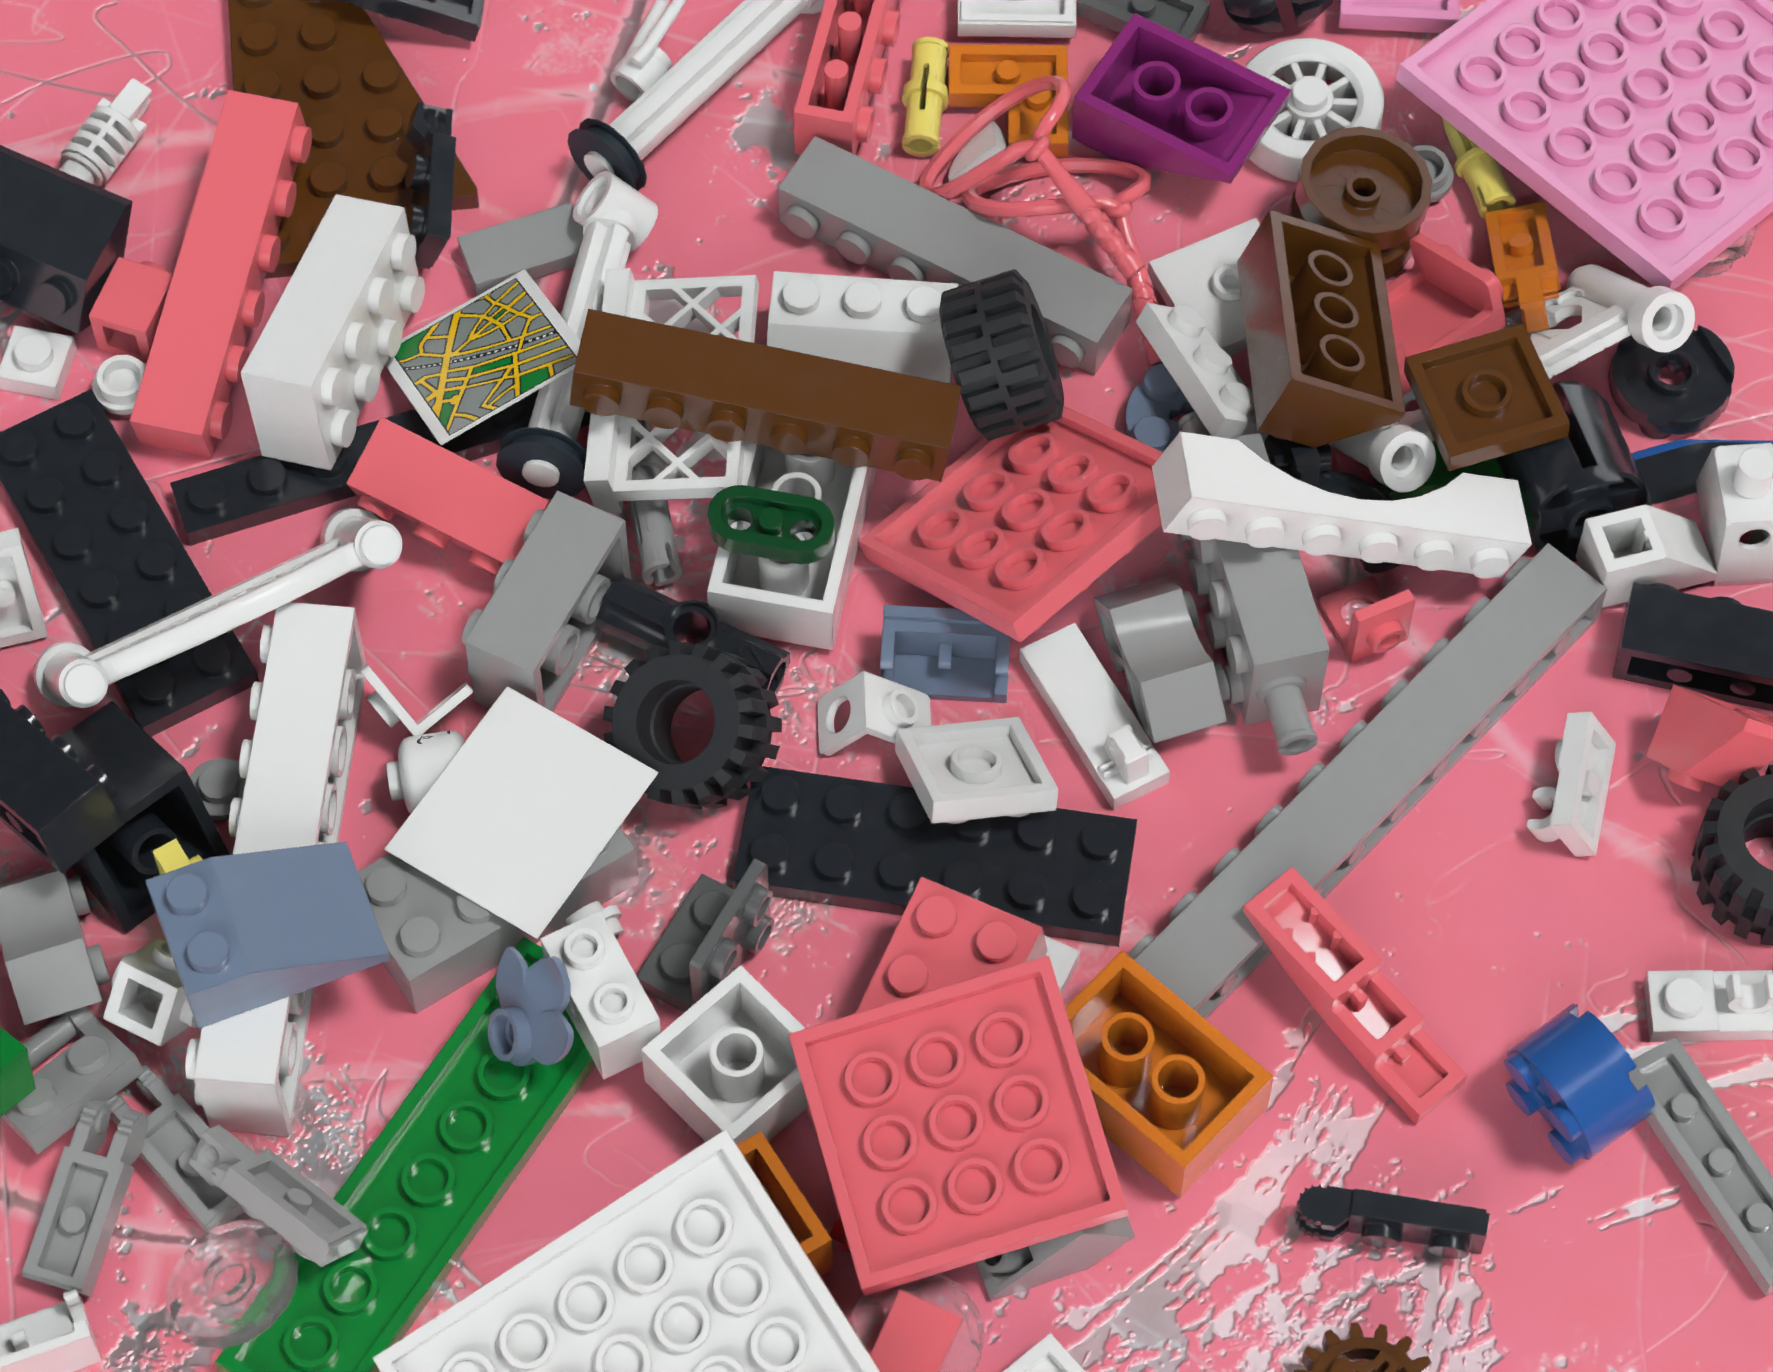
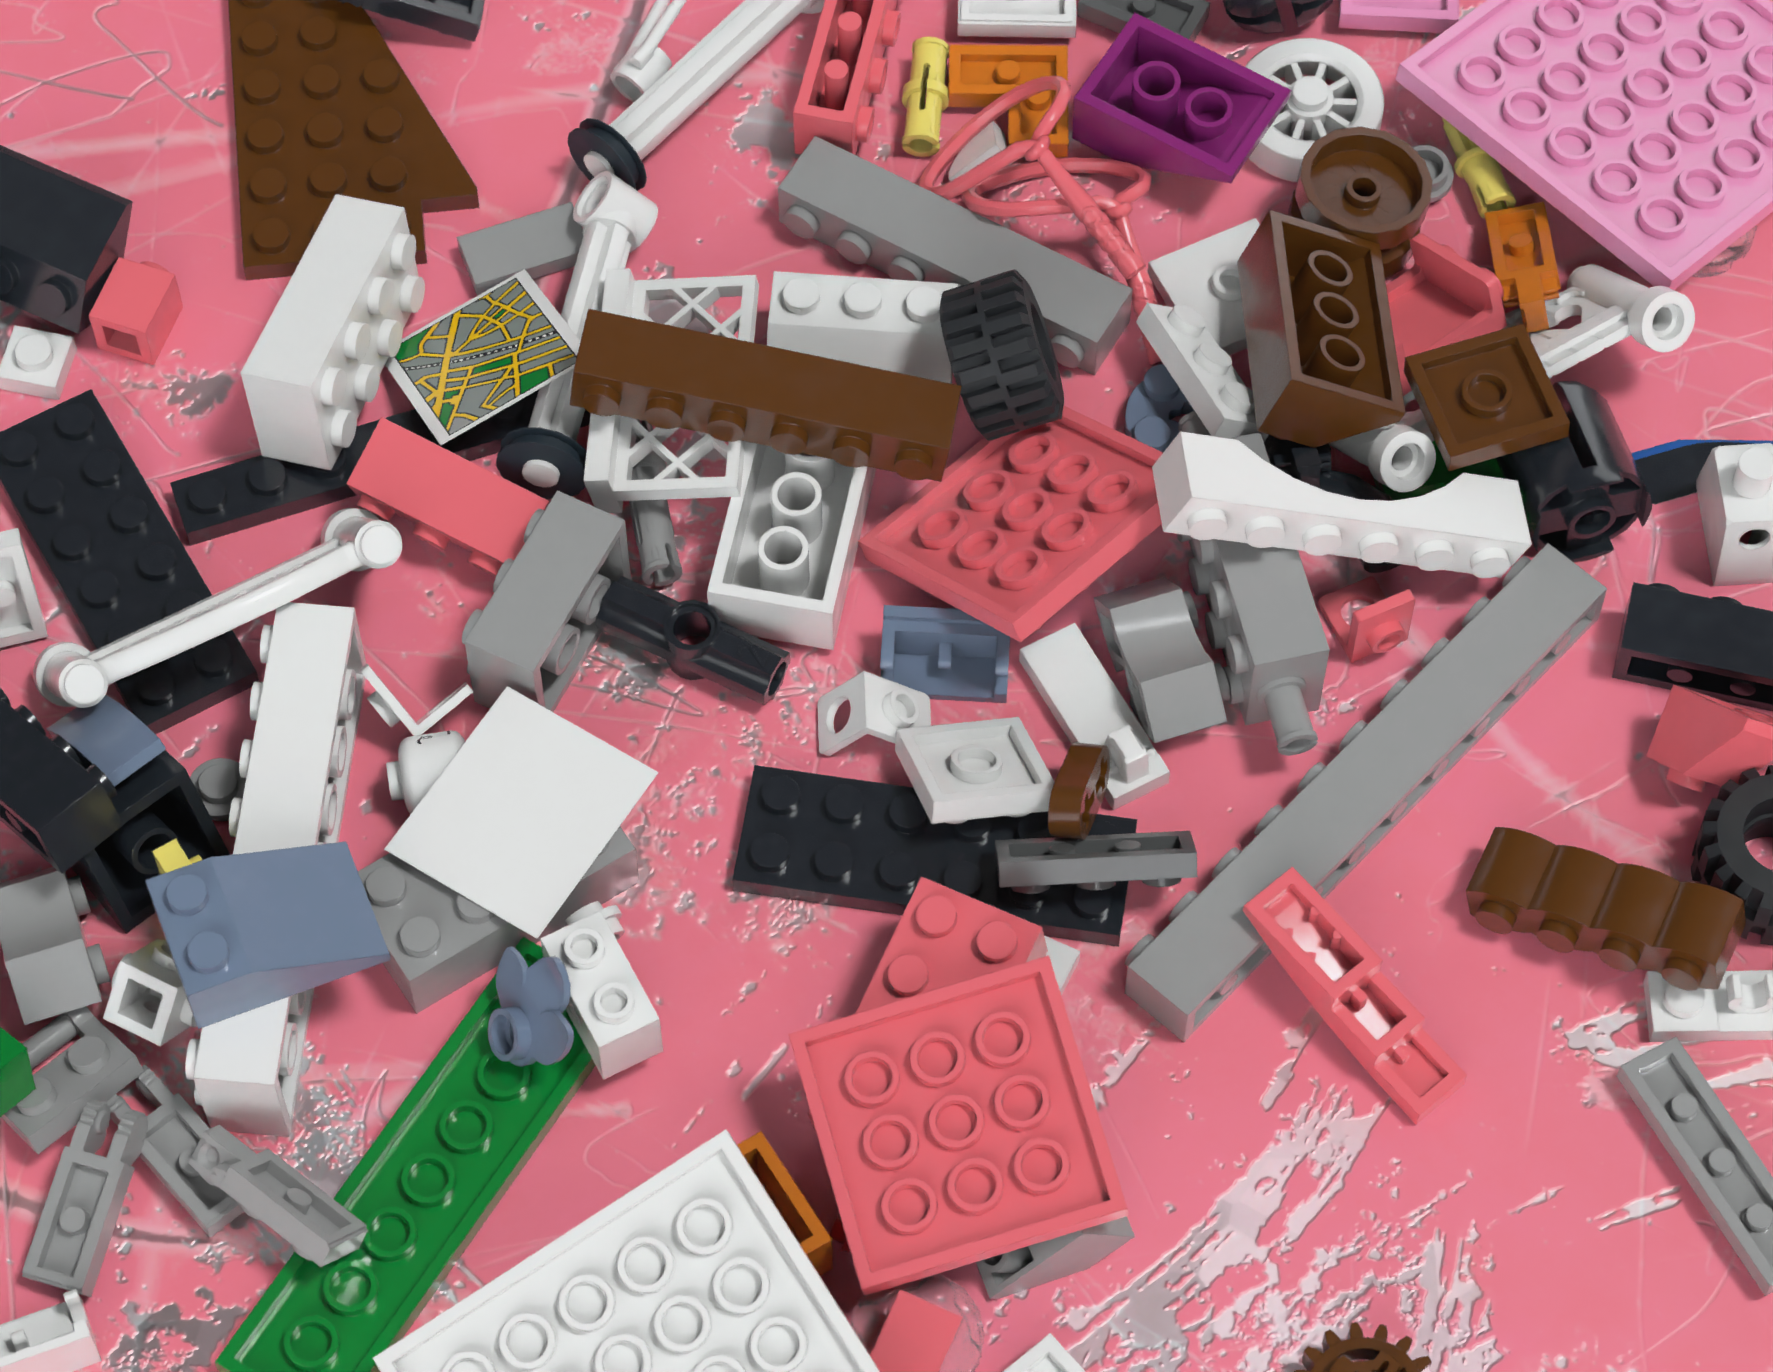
(107, 135): white hinge -> none
(108, 738): none -> sand blue slope
(118, 383): white plate -> none
(221, 275): coral brick -> none
(232, 1284): clear tile -> none
(431, 179): black hinge -> none
(709, 938): dark grey bracket -> none
(729, 1062): white brick -> none
(740, 732): black tyre -> none
(773, 521): dark green plate -> none
(1078, 790): none -> reddish brown beam
(1096, 862): none -> dark grey plate
(1163, 1074): orange brick -> none
(1389, 1219): black hinge -> none
(1578, 1083): blue brick -> none
(1579, 801): white plate -> none
(1606, 907): none -> reddish brown brick
(1643, 548): white slope -> none
(1668, 408): black plate -> none

